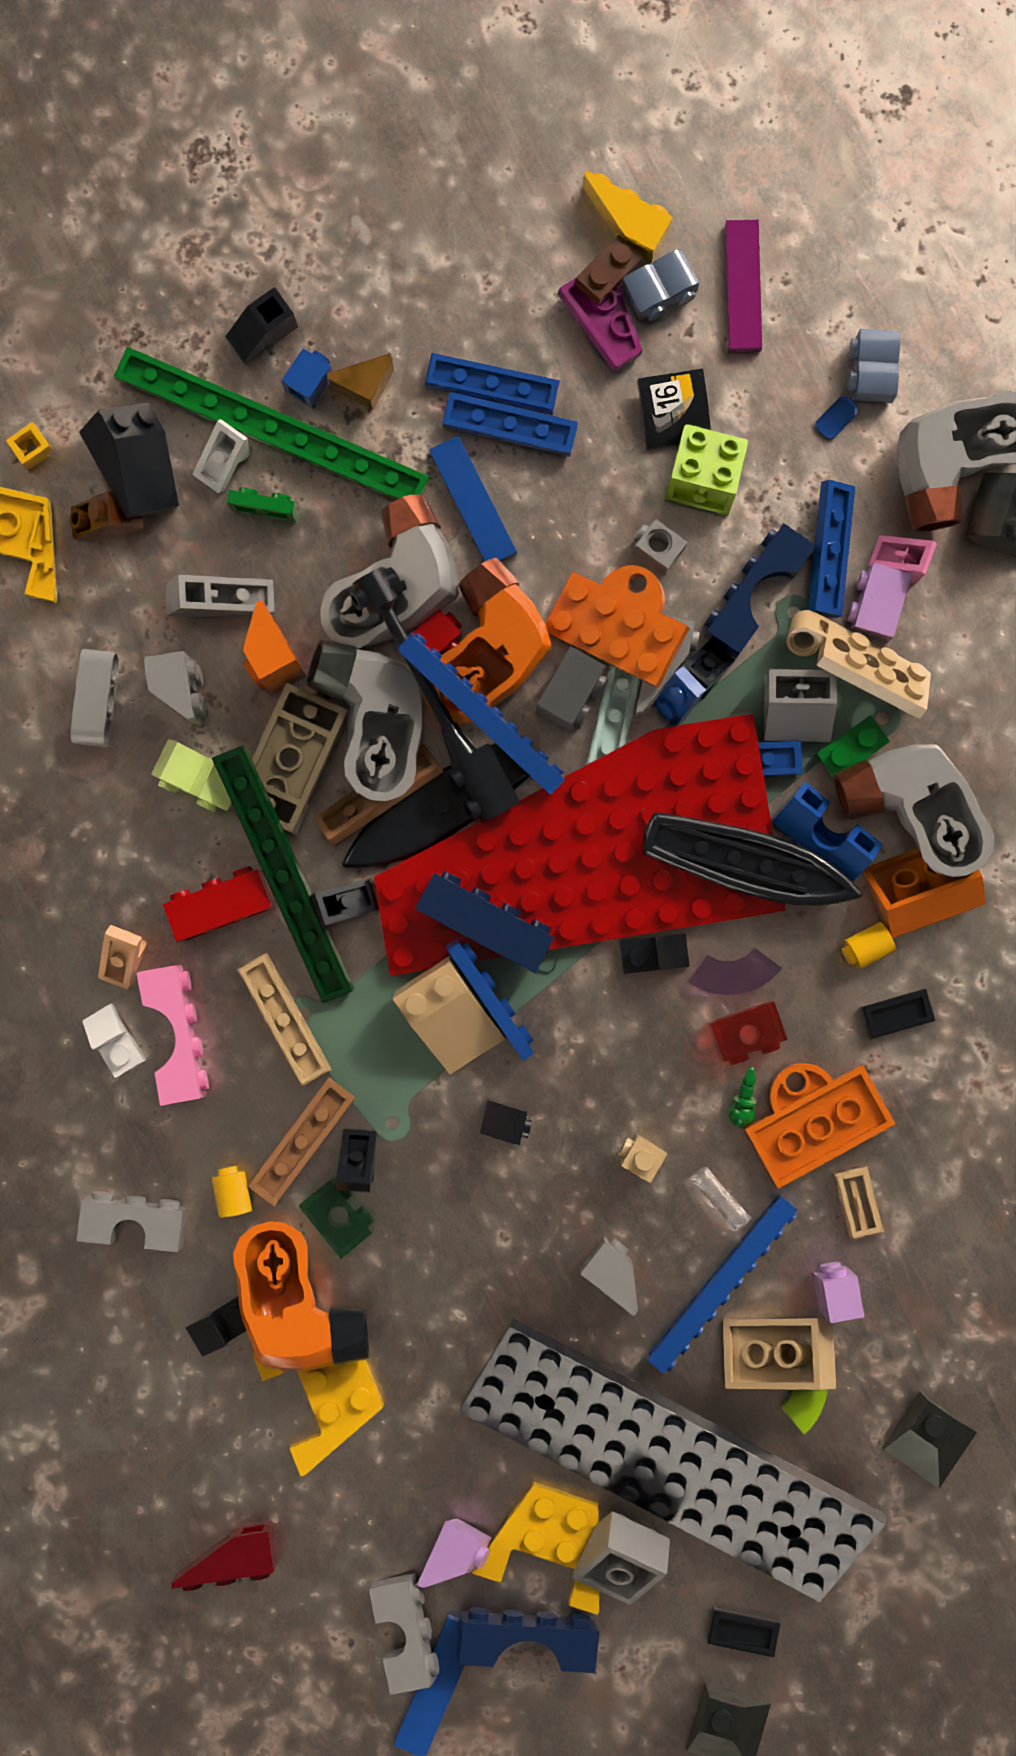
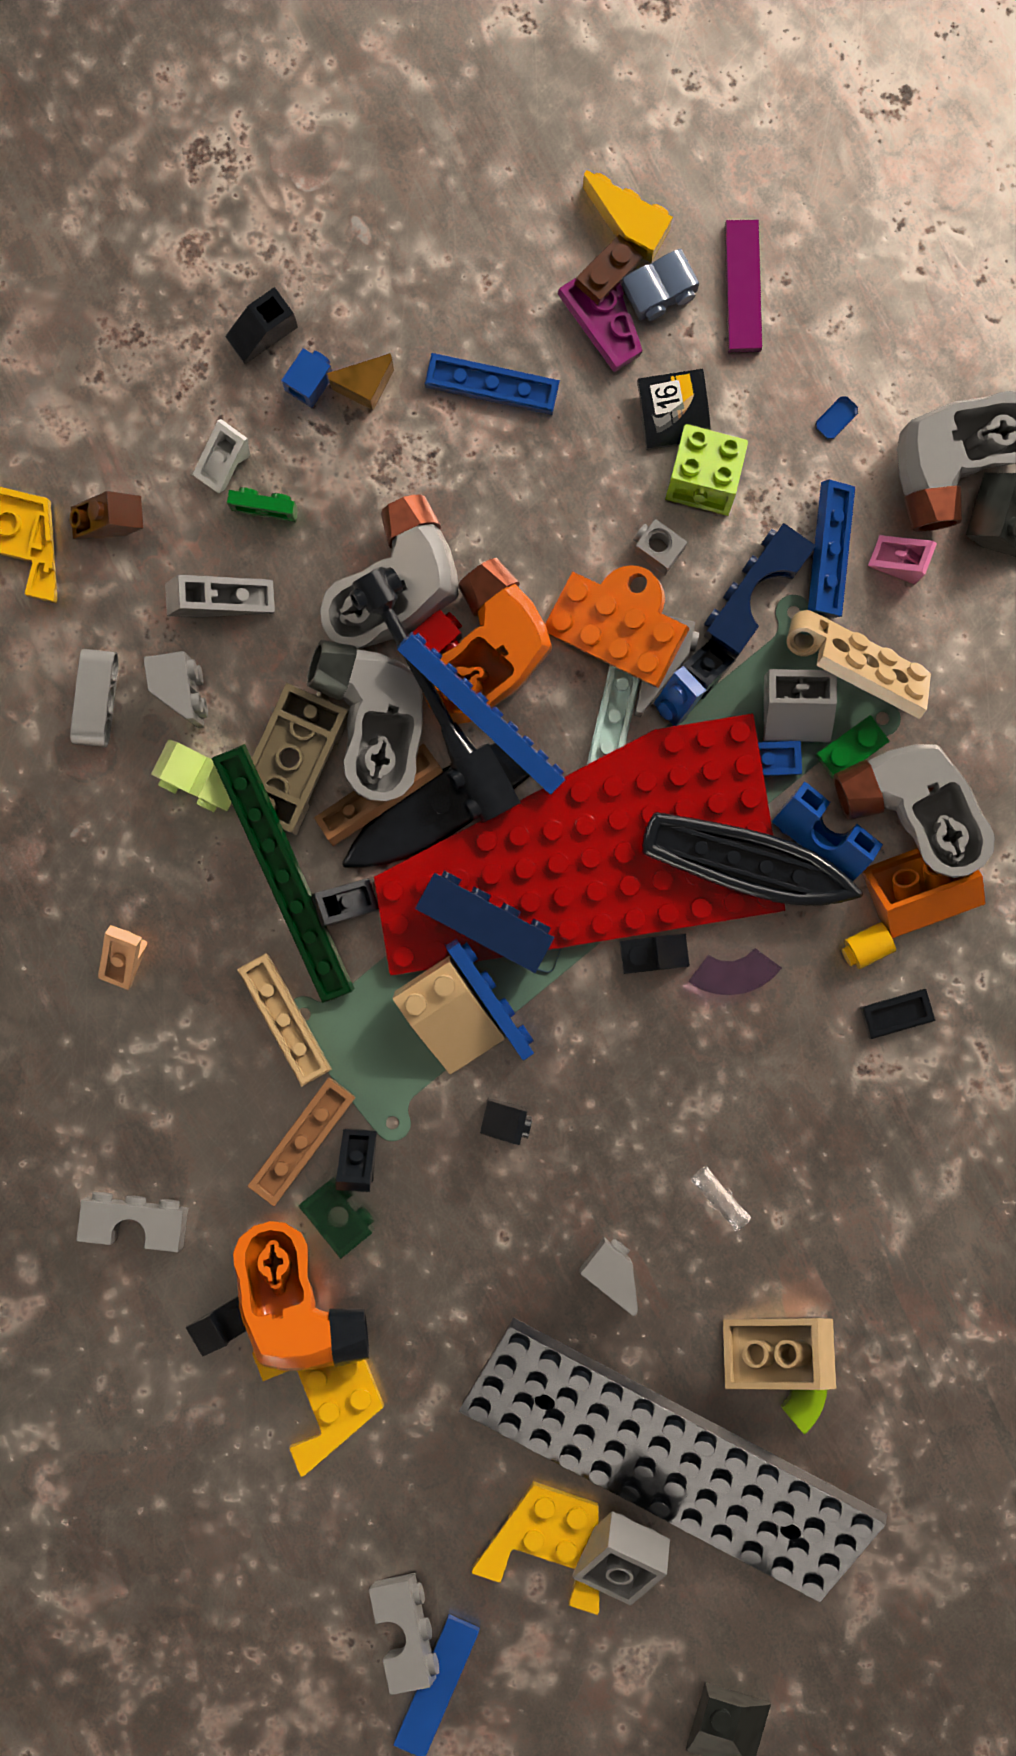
(23, 439): yellow piece -> none
(113, 1040): white slope -> none
(132, 458): black slope -> none
(167, 992): bright pink arch -> none
(218, 904): red brick -> none
(231, 1192): yellow brick -> none
(241, 1554): dark red slope -> none
(268, 654): orange slope -> none
(269, 426): green plate -> none
(455, 1553): lavender slope -> none
(472, 500): blue tile -> none
(486, 1635): dark blue arch -> none
(510, 424): blue plate -> none
(570, 690): dark grey brick -> none
(641, 1157): tan brick -> none
(721, 1283): blue piece -> none
(727, 1030): clear red brick -> none
(741, 1111): green bar -> none
(743, 1631): black tile -> none
(816, 1121): orange plate -> none
(837, 1293): lavender brick -> none
(850, 1175): tan tile -> none
(875, 365): sand blue brick -> none
(879, 602): lavender brick -> none
(929, 1440): pearl dark grey slope -> none

